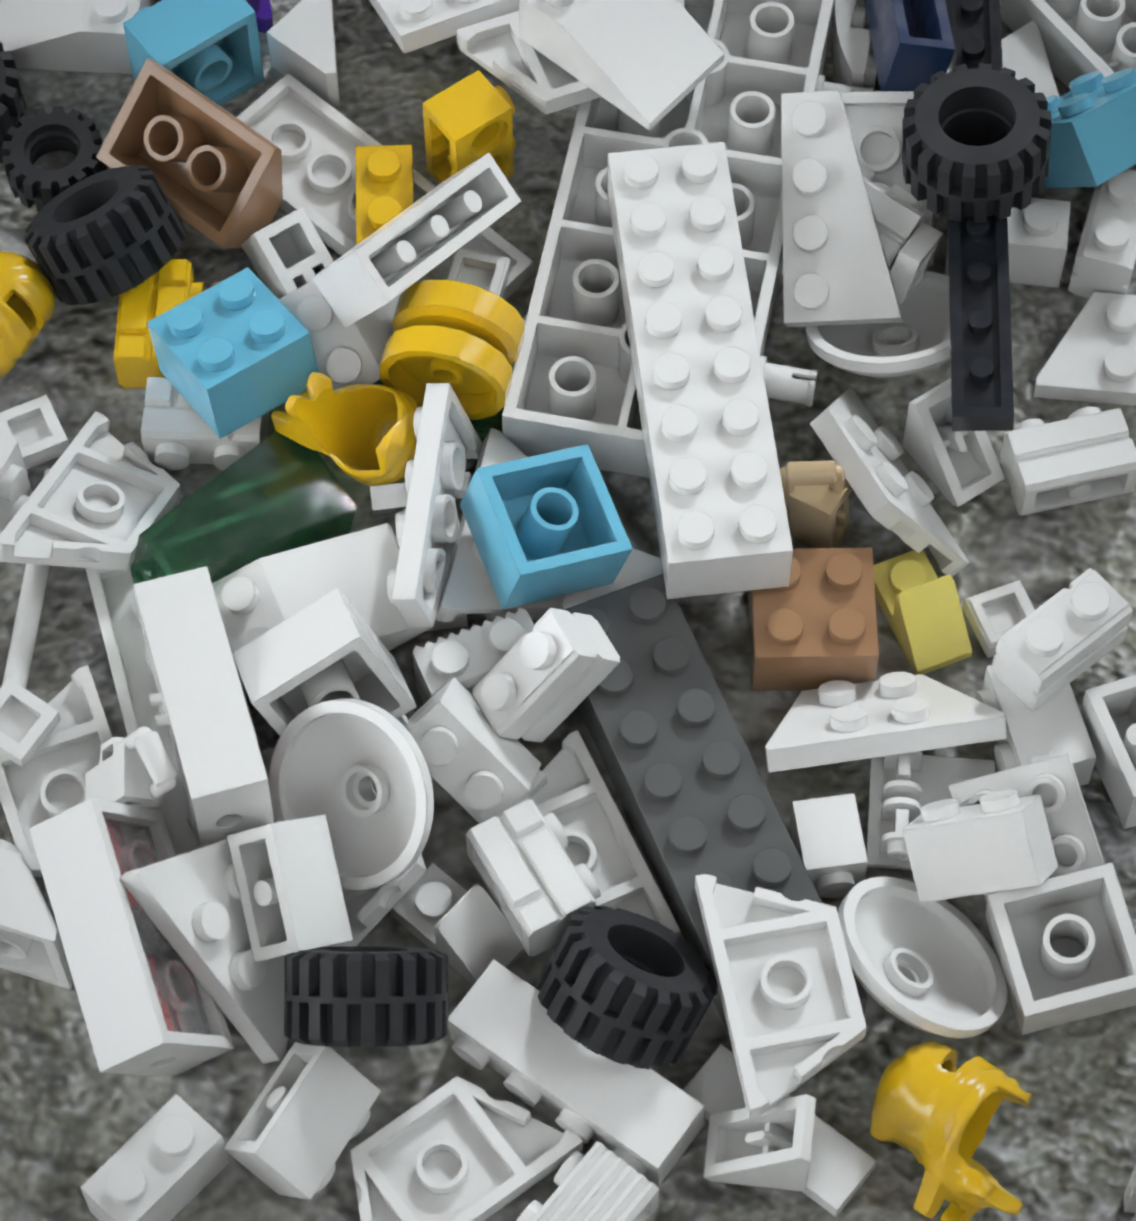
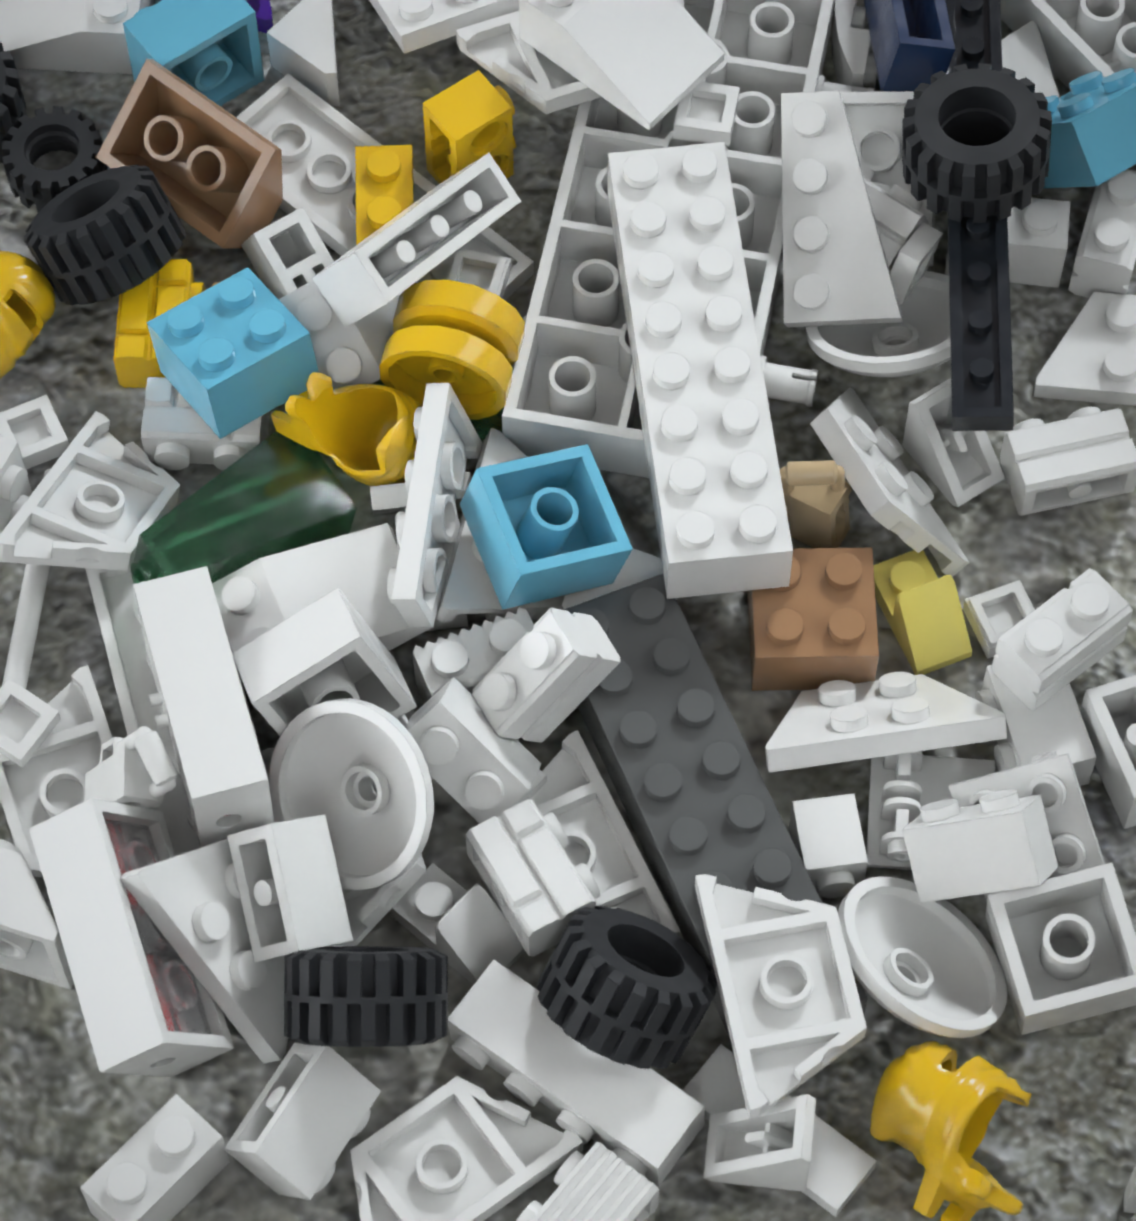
(707, 114): none -> white tile

